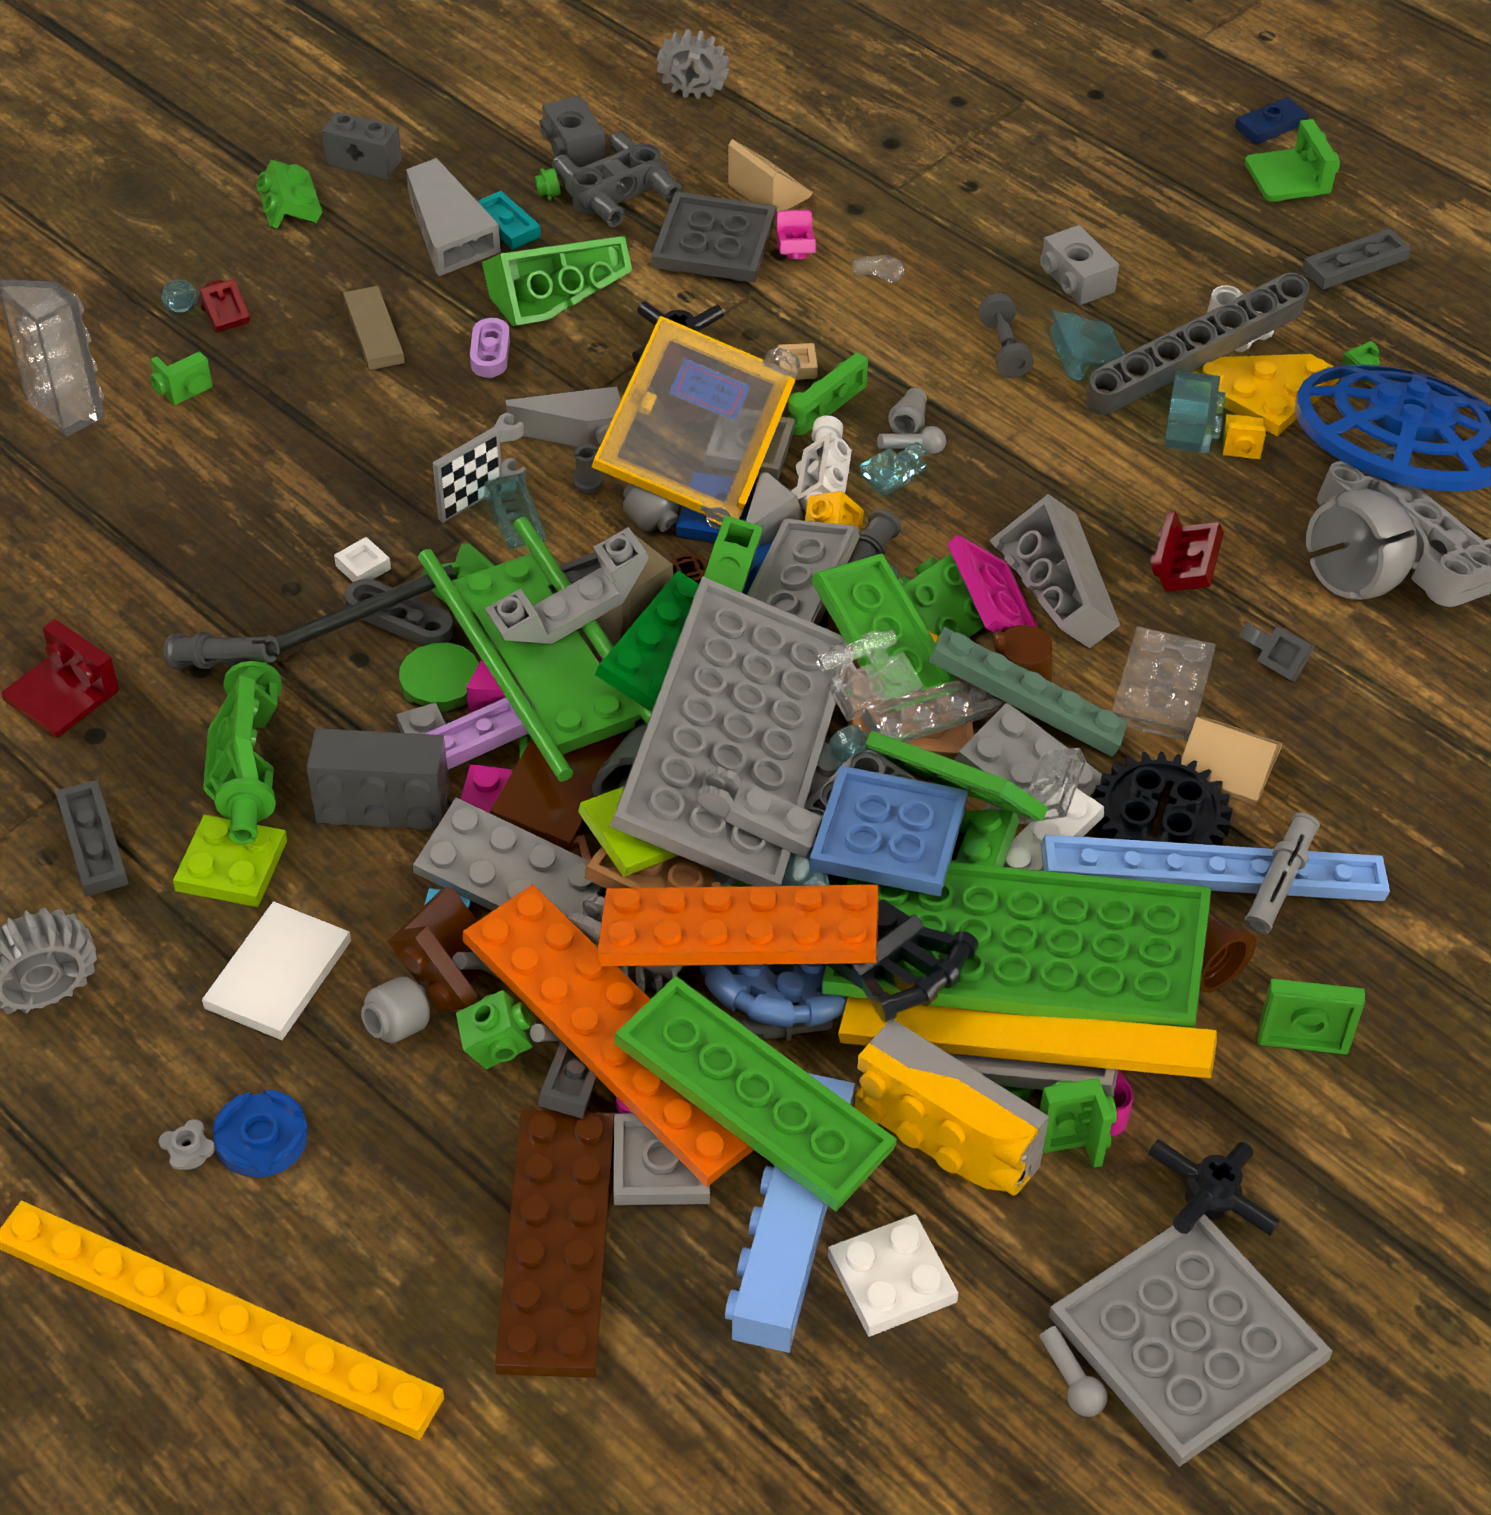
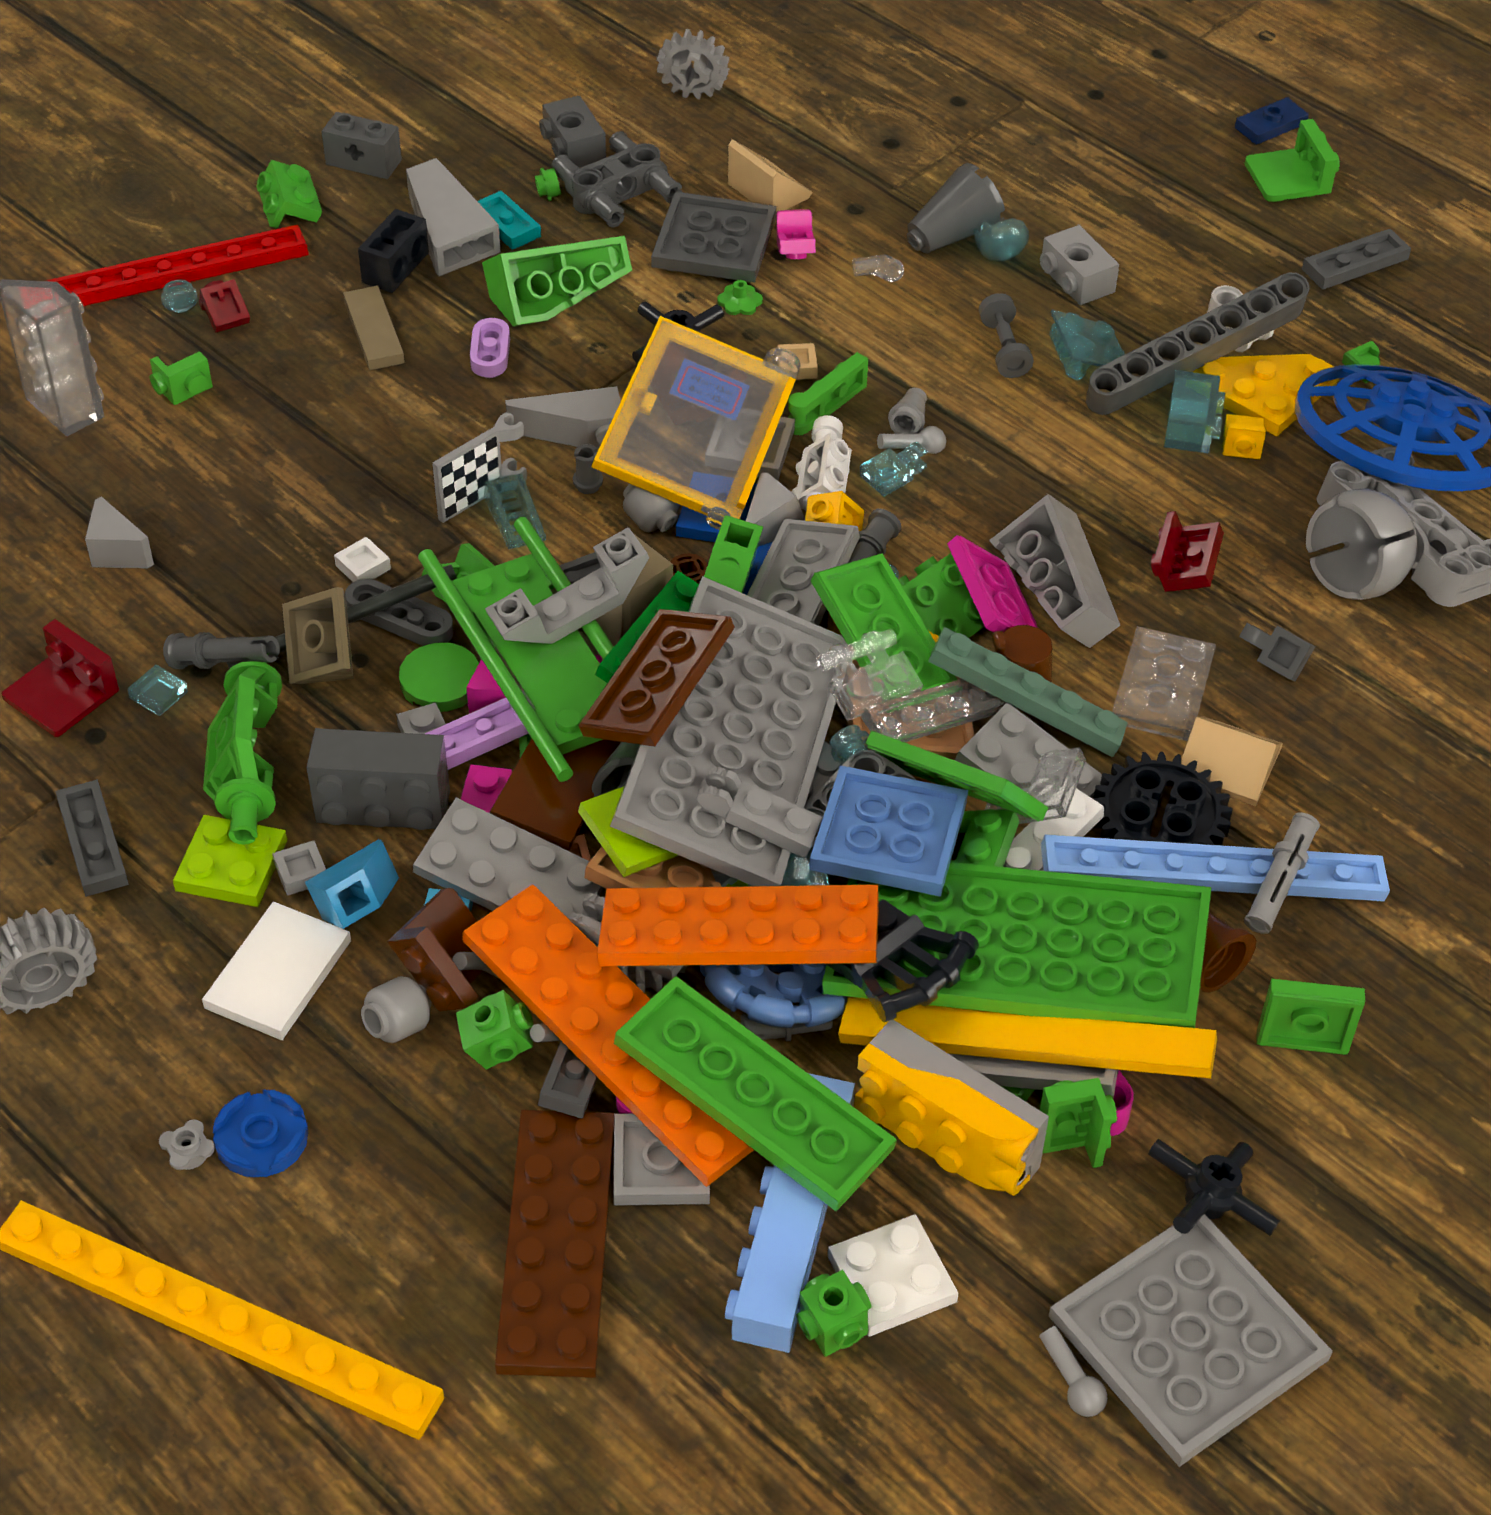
(115, 540): none -> light grey slope
(157, 690): none -> clear light blue tile
(186, 264): none -> red tile
(298, 865): none -> light grey plate
(318, 638): none -> dark tan slope
(354, 885): none -> dark azure slope
(393, 250): none -> black brick
(656, 677): none -> reddish brown tile
(739, 298): none -> bright green plant
(833, 1312): none -> bright green brick
(956, 210): none -> dark grey cone
(1002, 239): none -> clear light blue hair

